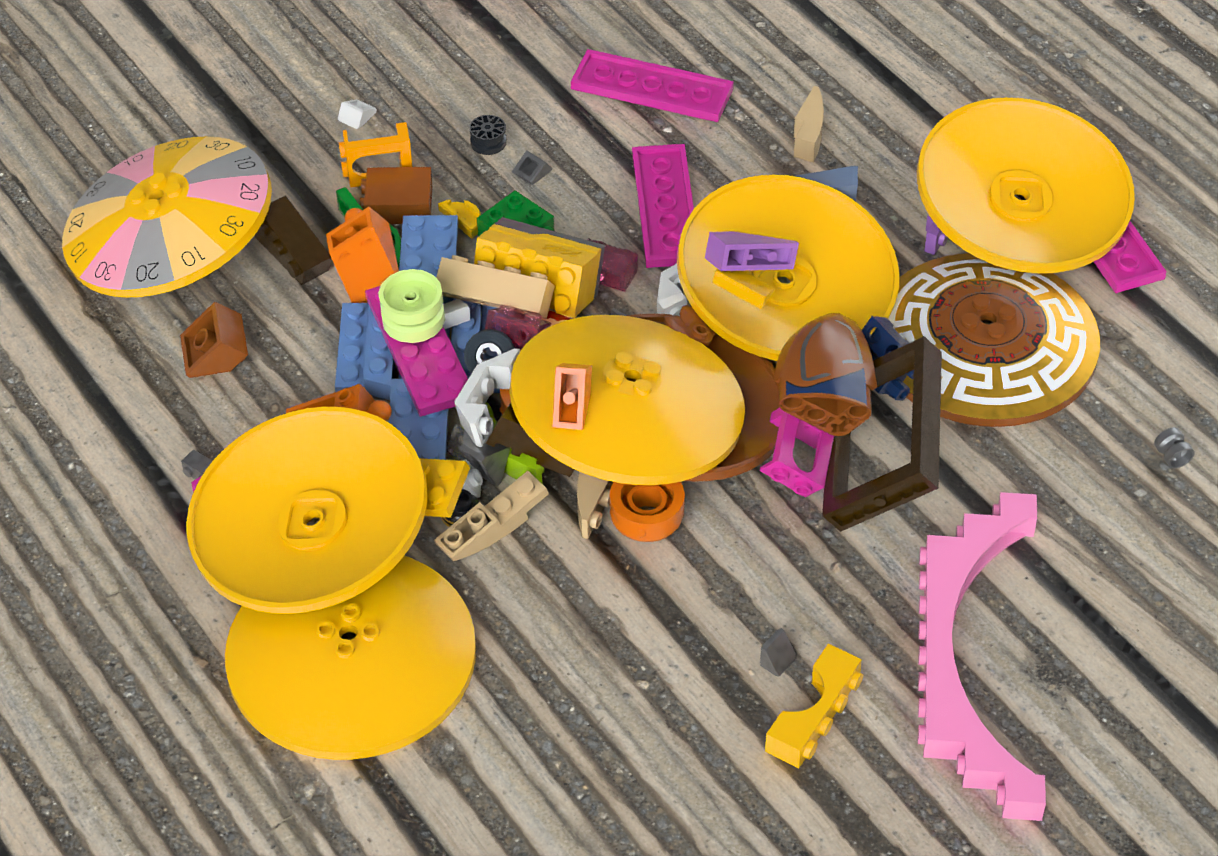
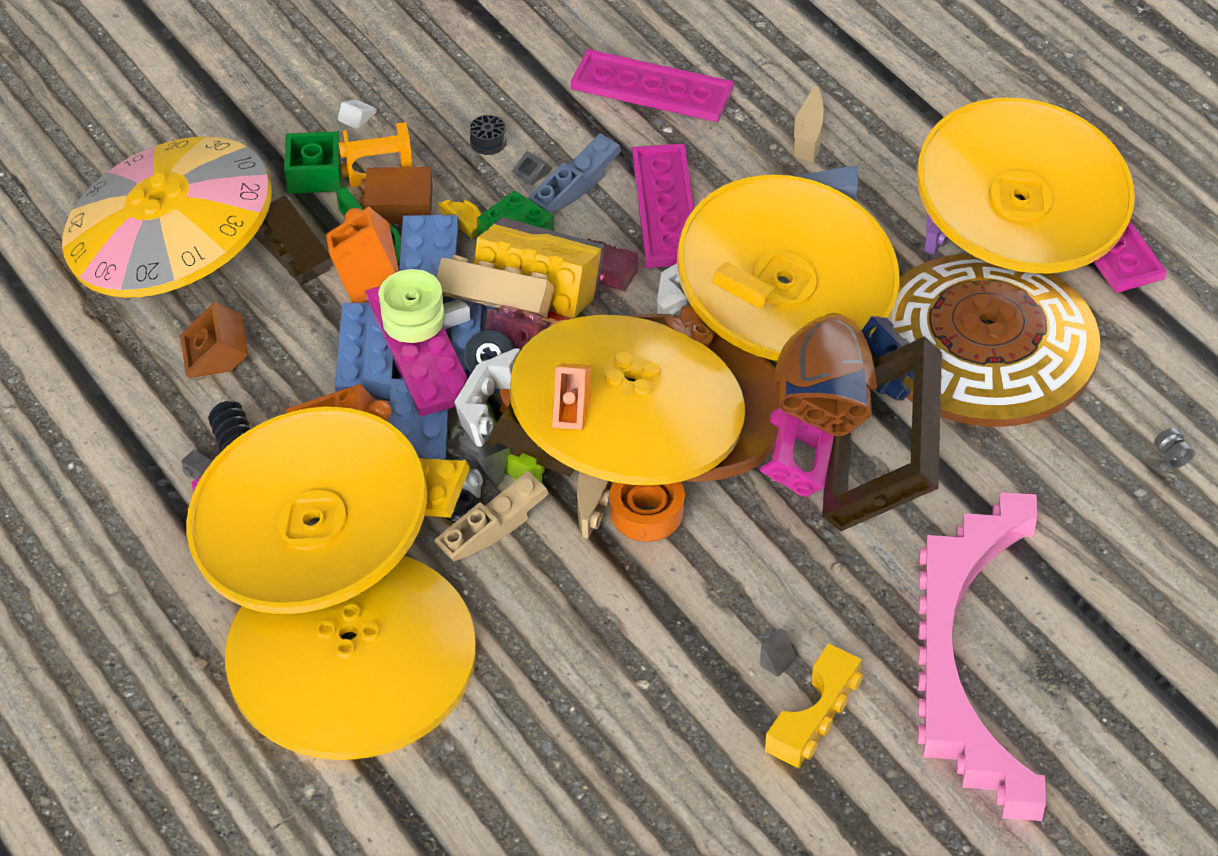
(228, 422): none -> black piece
(312, 162): none -> green brick
(578, 177): none -> sand blue slope
(750, 252): medium lavender slope -> none

